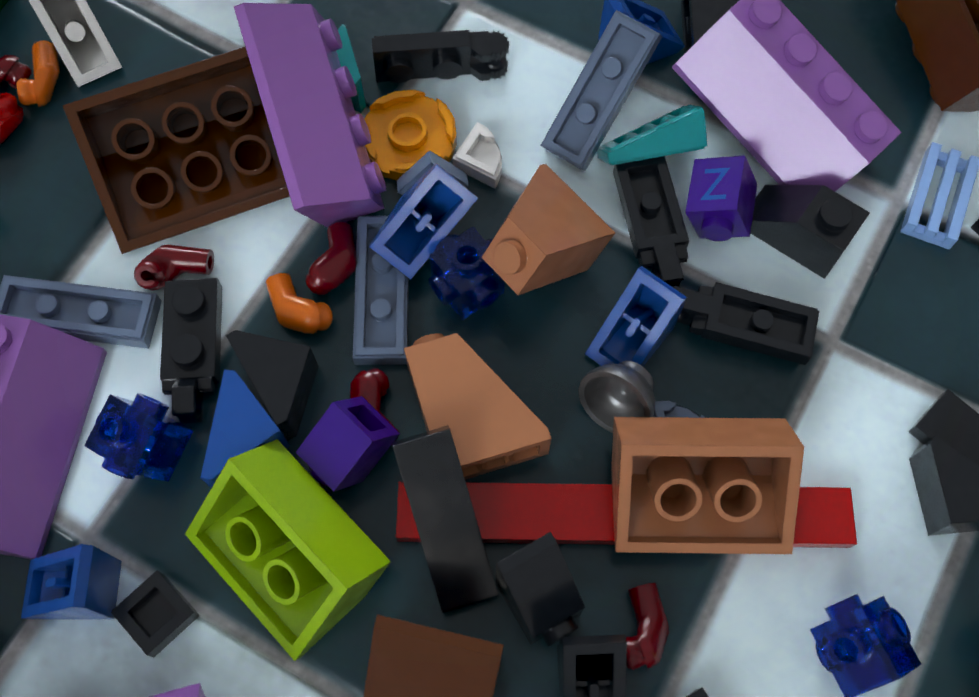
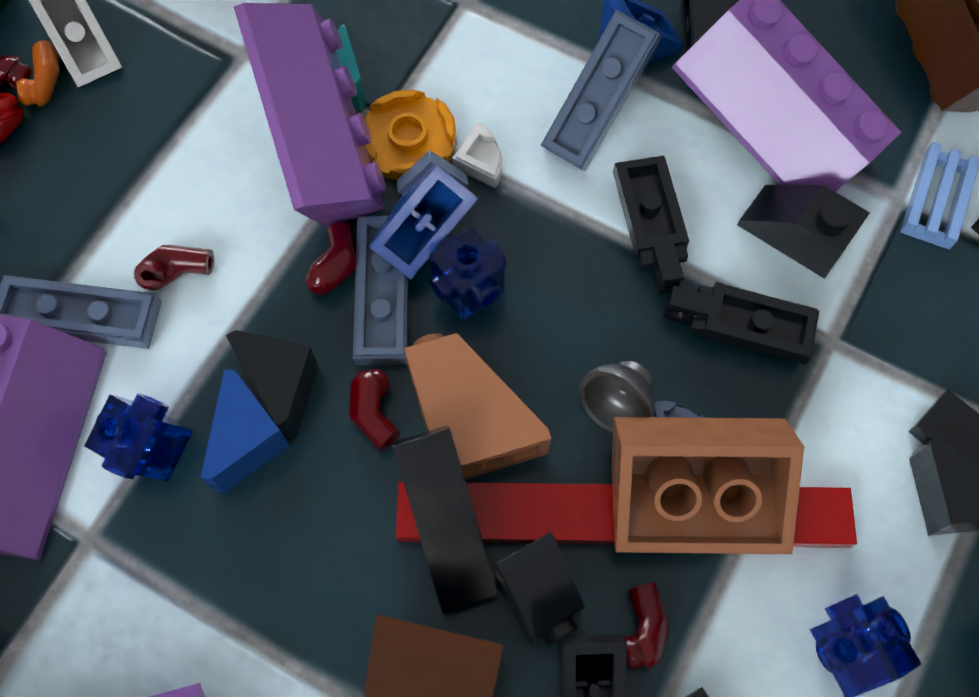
(72, 585): blue slope -> none
(155, 614): black tile -> none
(179, 149): reddish brown slope -> none
(191, 344): black hinge -> none
(285, 546): lime slope -> none
(294, 311): orange arm -> none
(346, 443): dark purple brick -> none
(440, 55): black hinge -> none
(546, 235): nougat slope -> none
(638, 321): blue slope -> none
(668, 135): teal slope -> none
(721, 198): dark purple brick -> none

